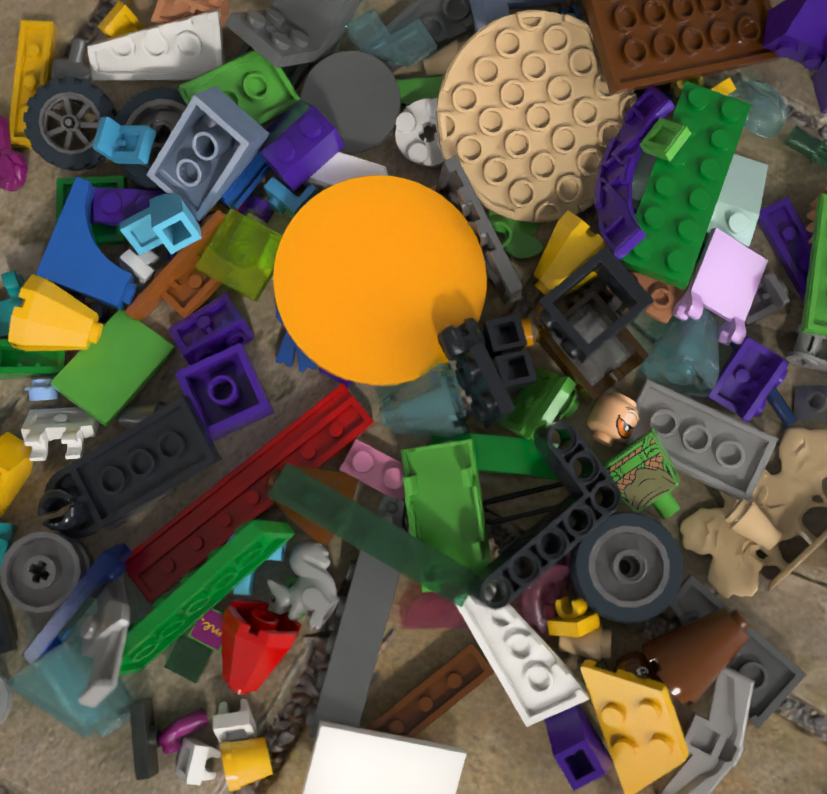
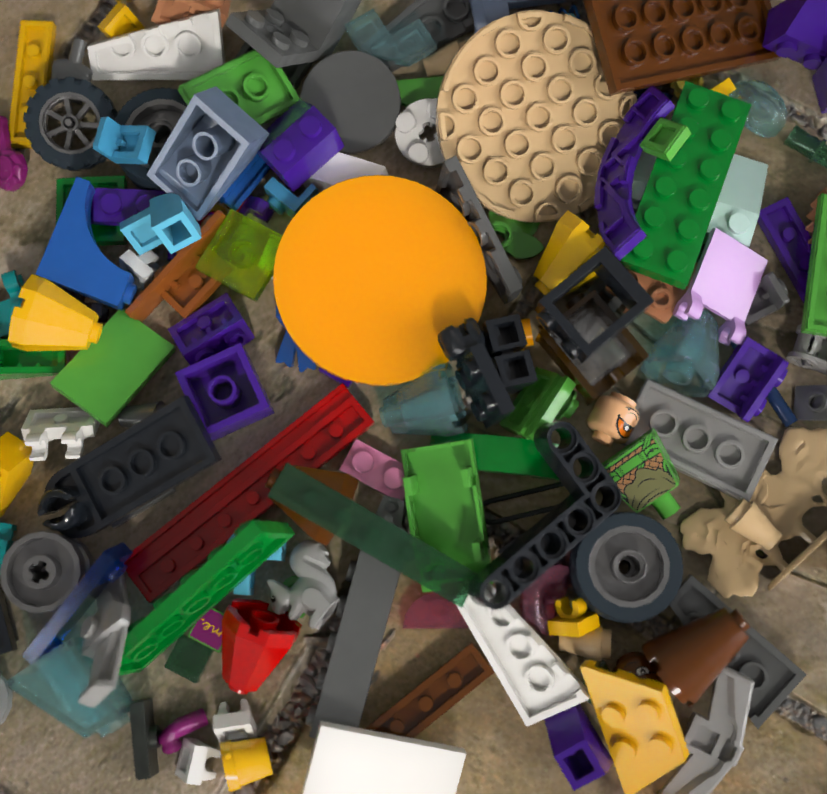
(41, 390): light blue plate -> none

